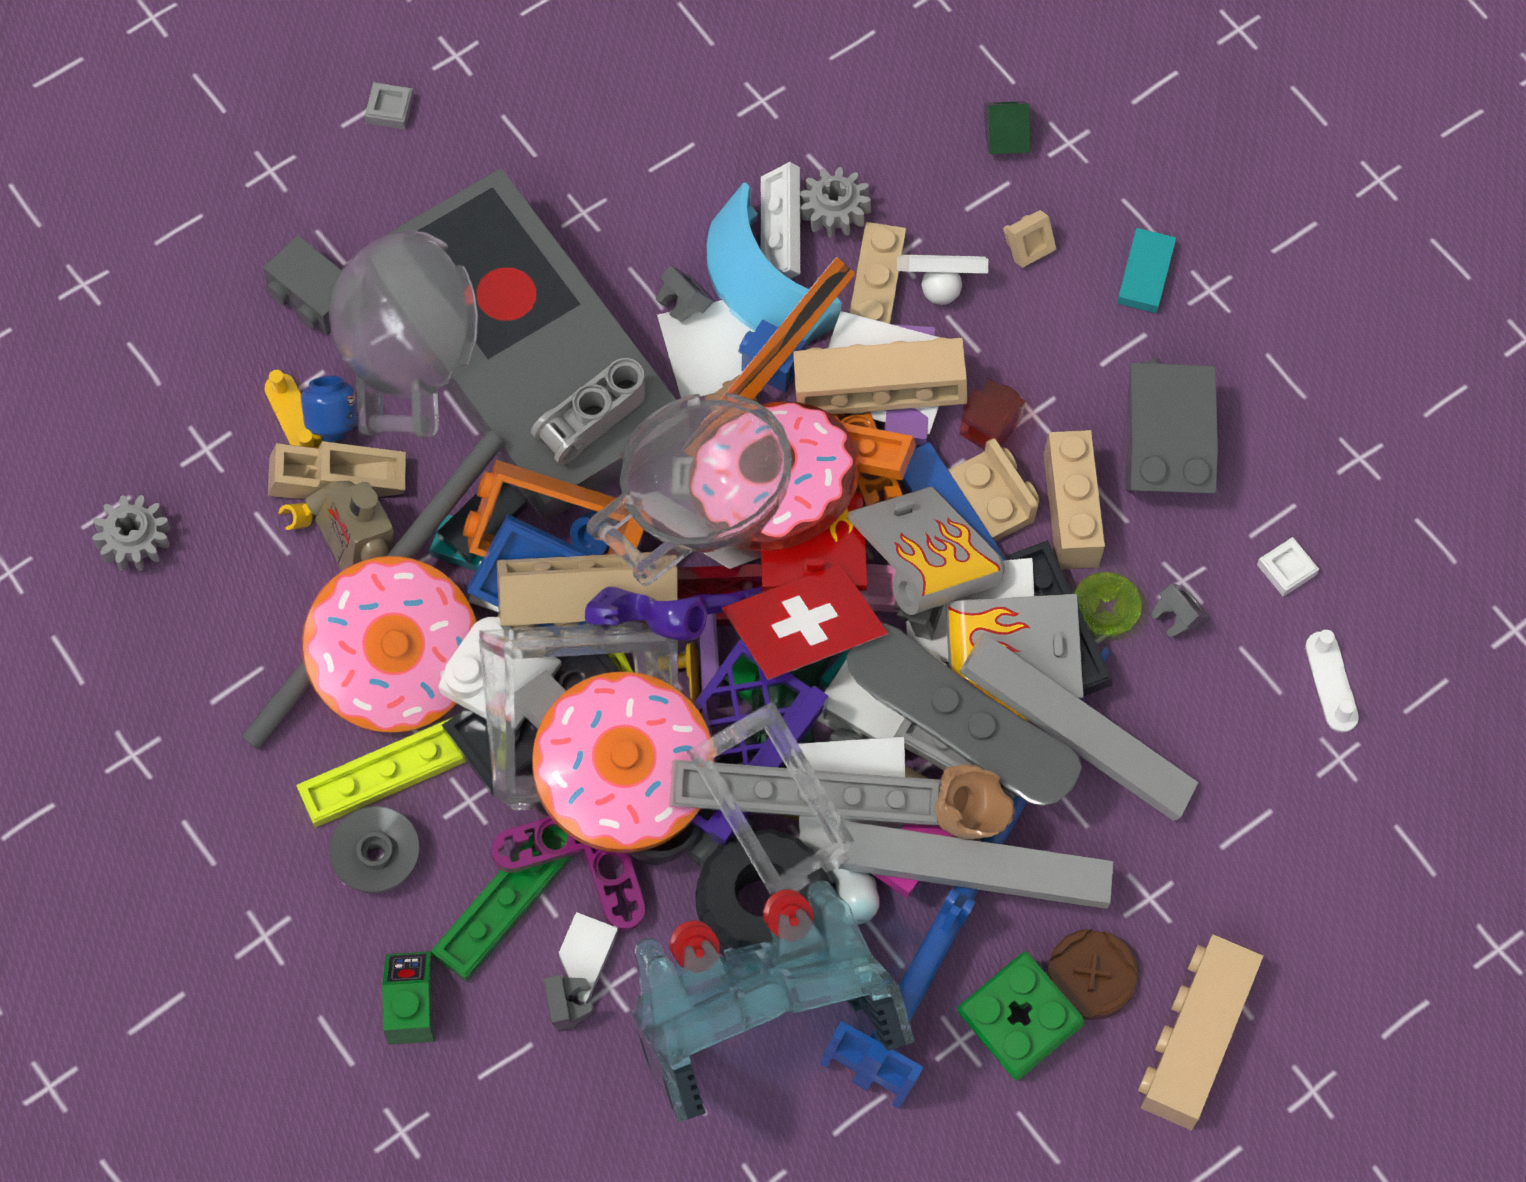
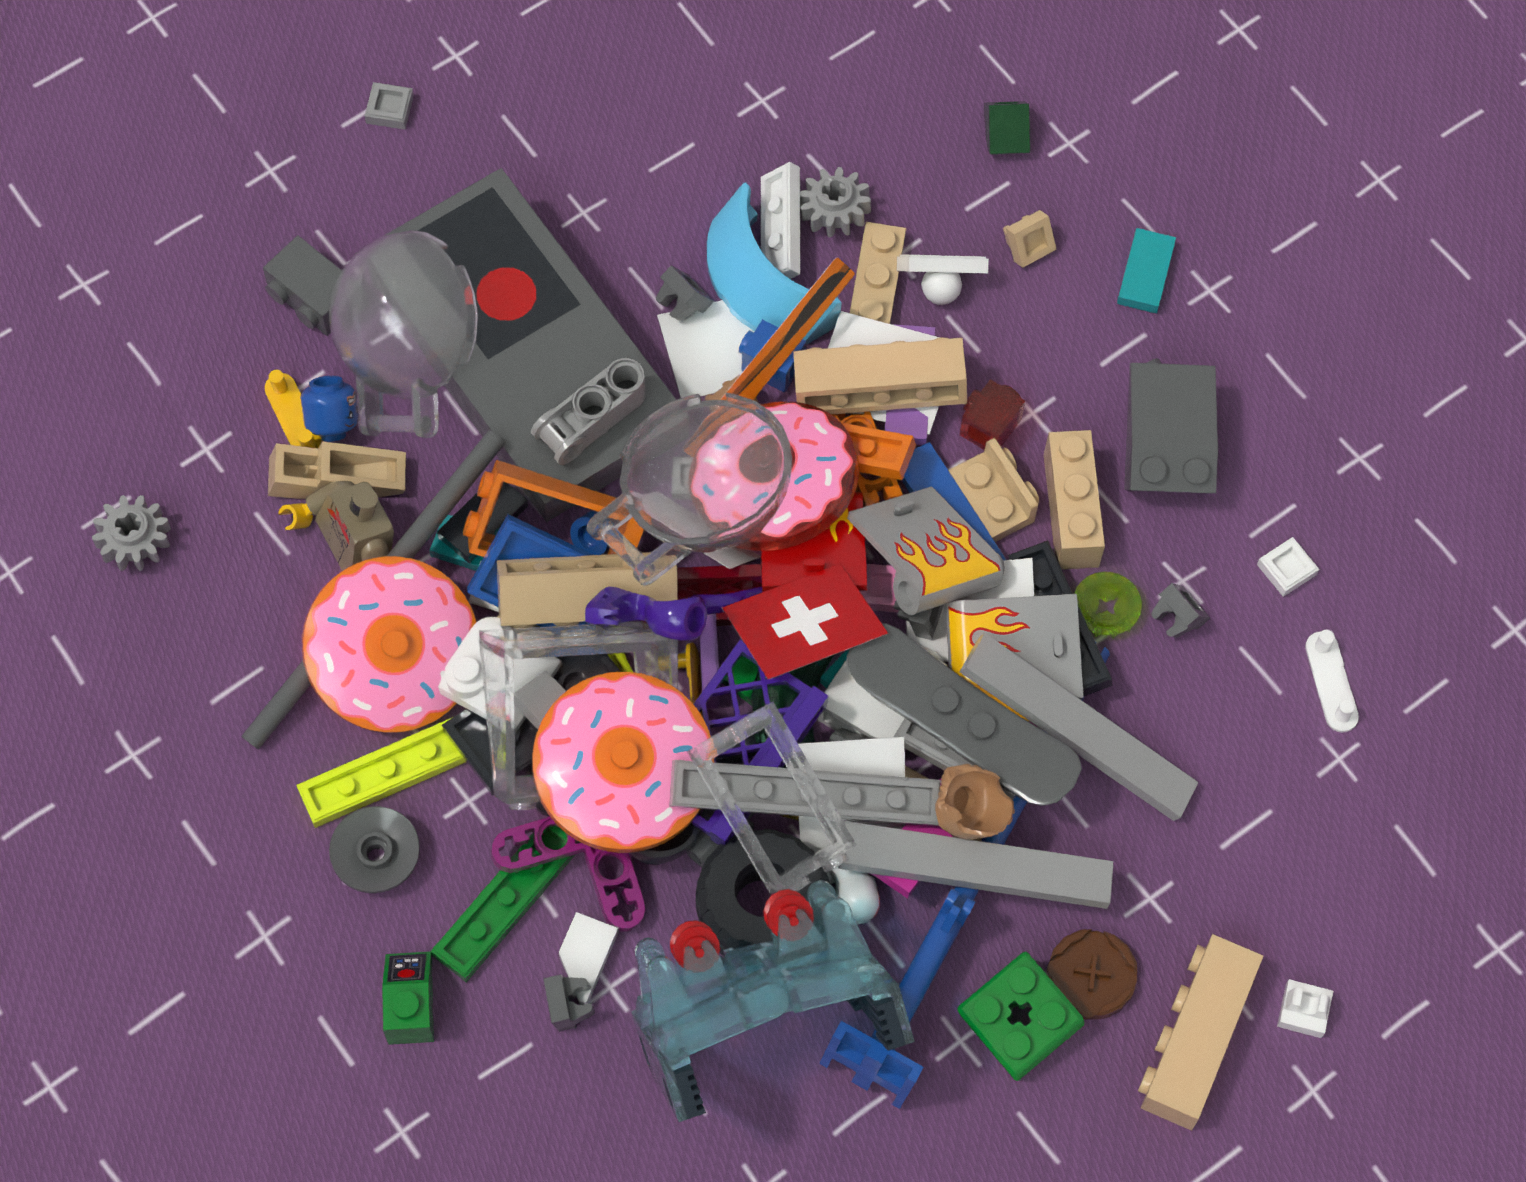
(1305, 1008): none -> white tile

